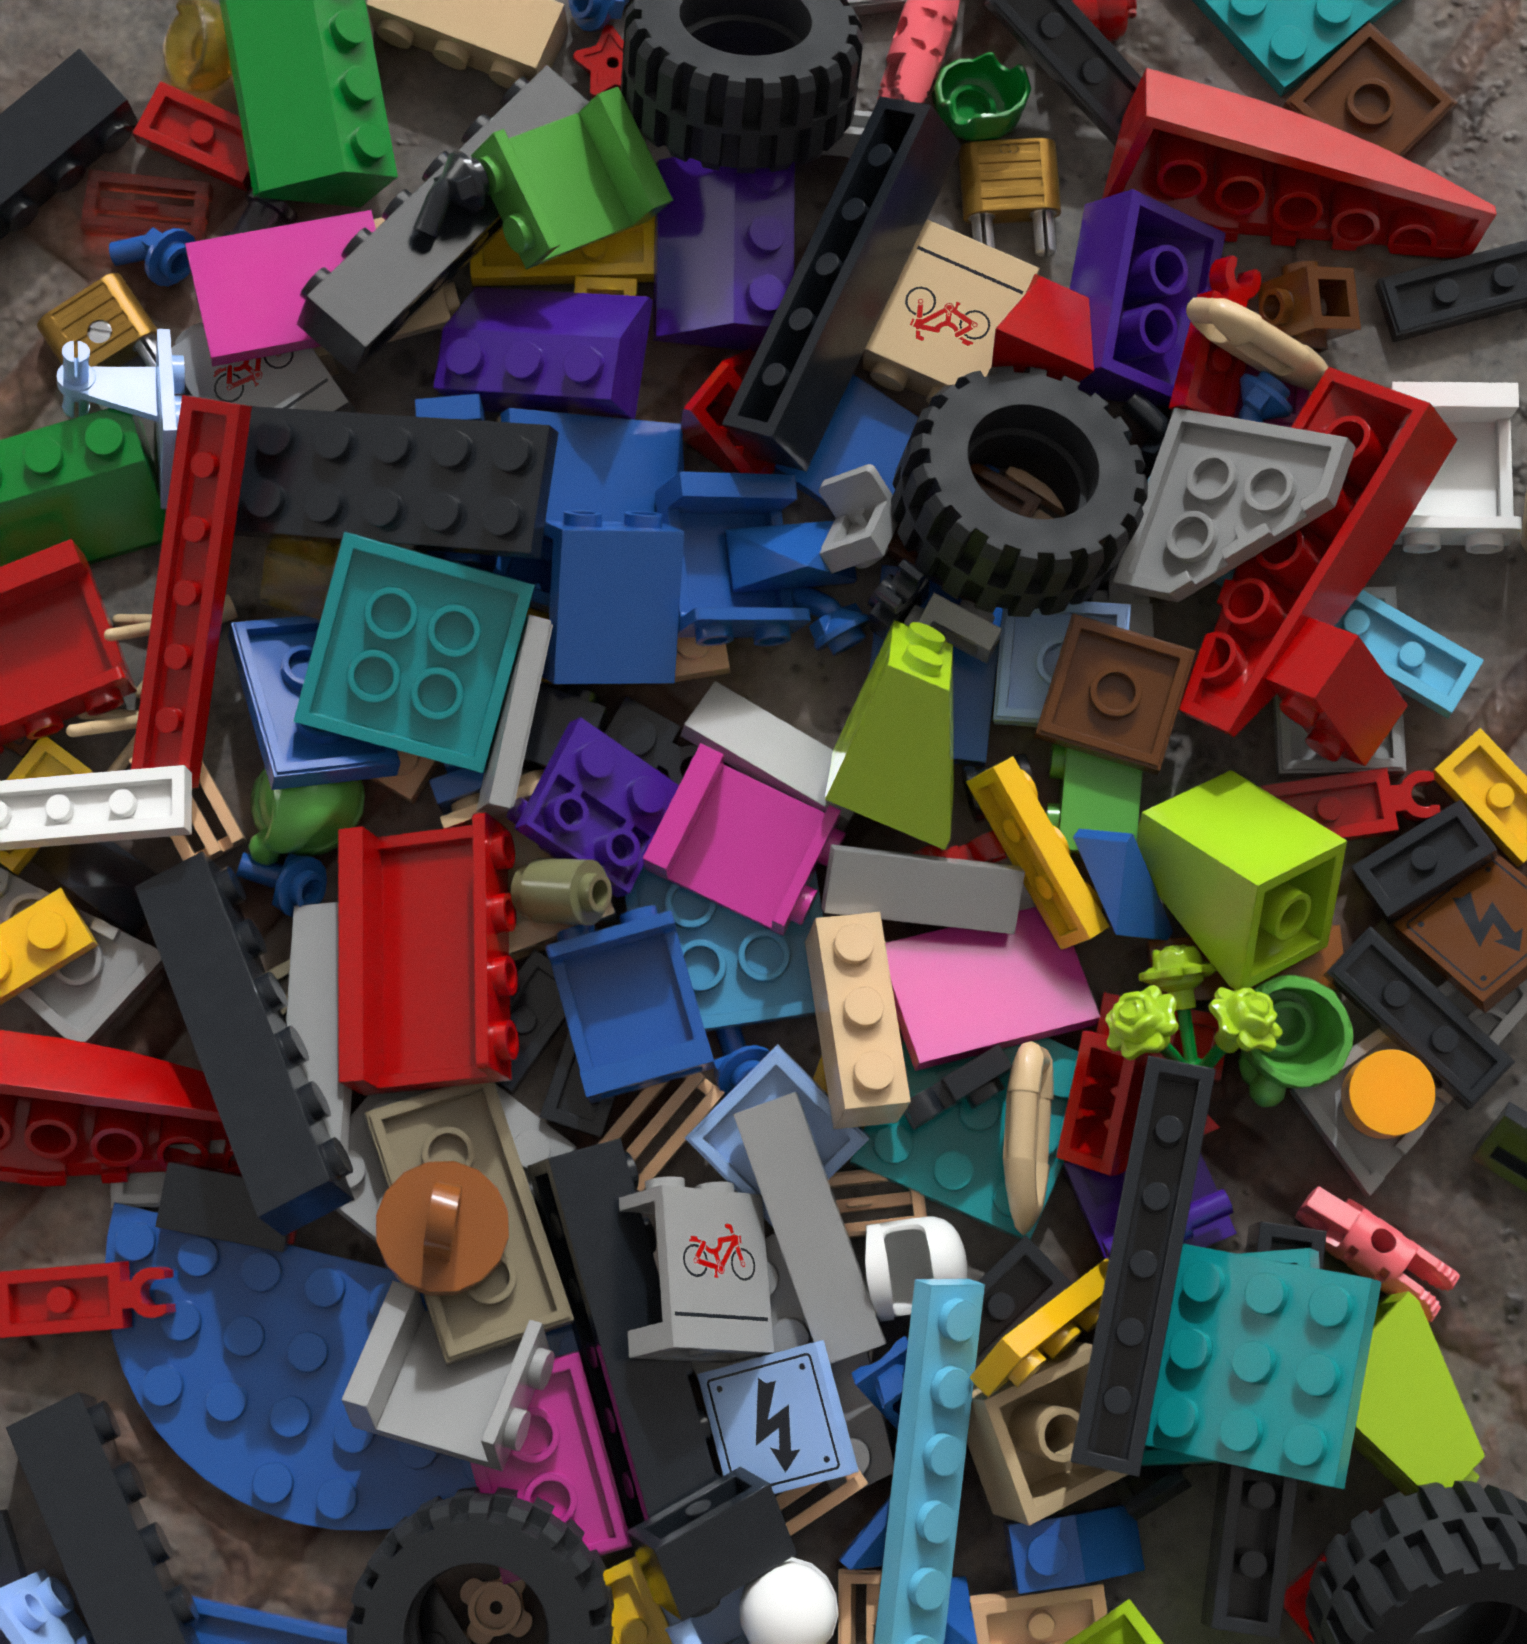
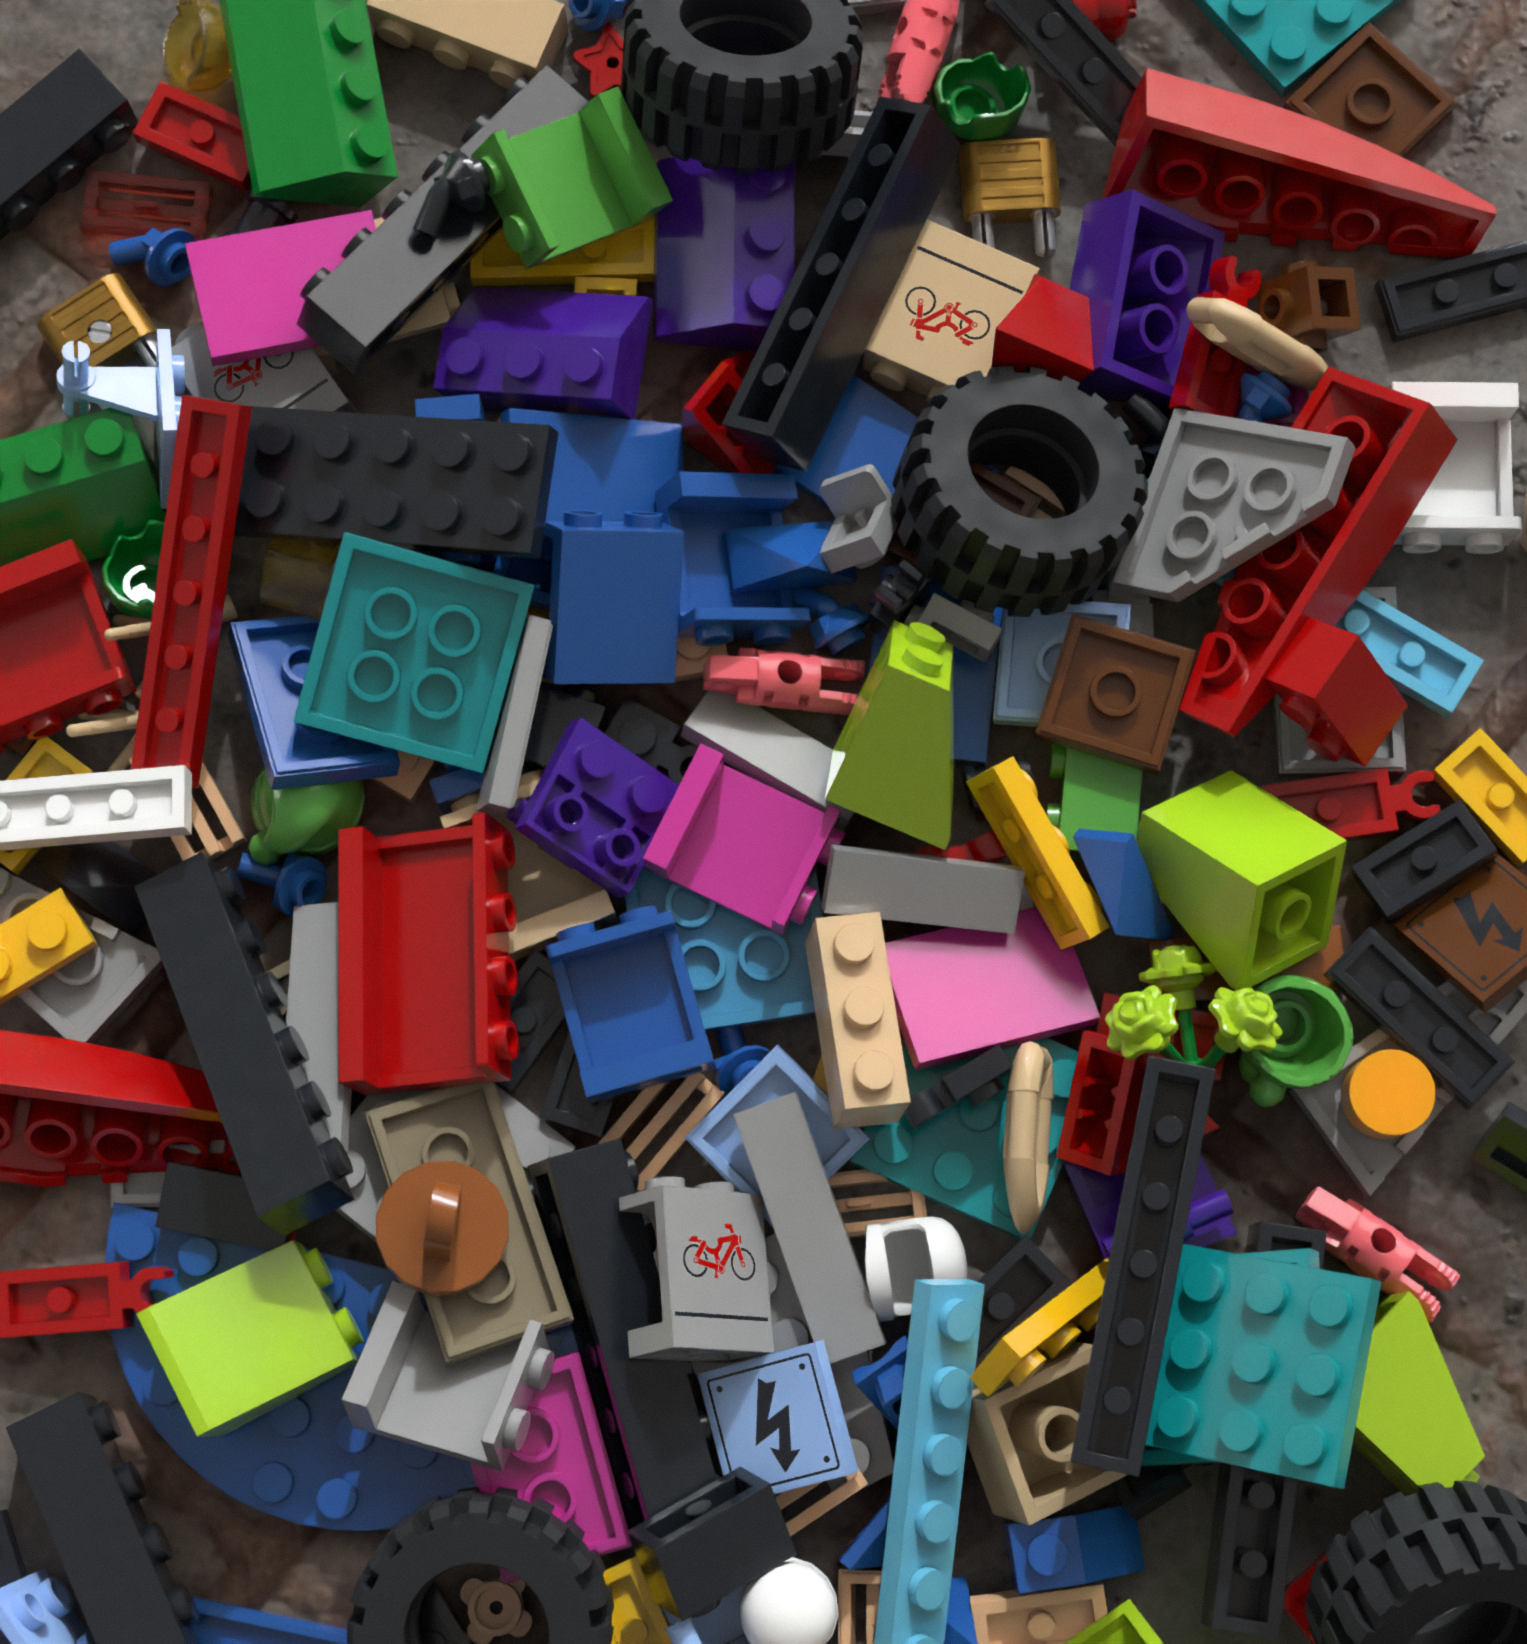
(132, 571): none -> green hair
(252, 1338): none -> lime slope
(561, 891): olive brick -> none
(757, 681): none -> coral hinge

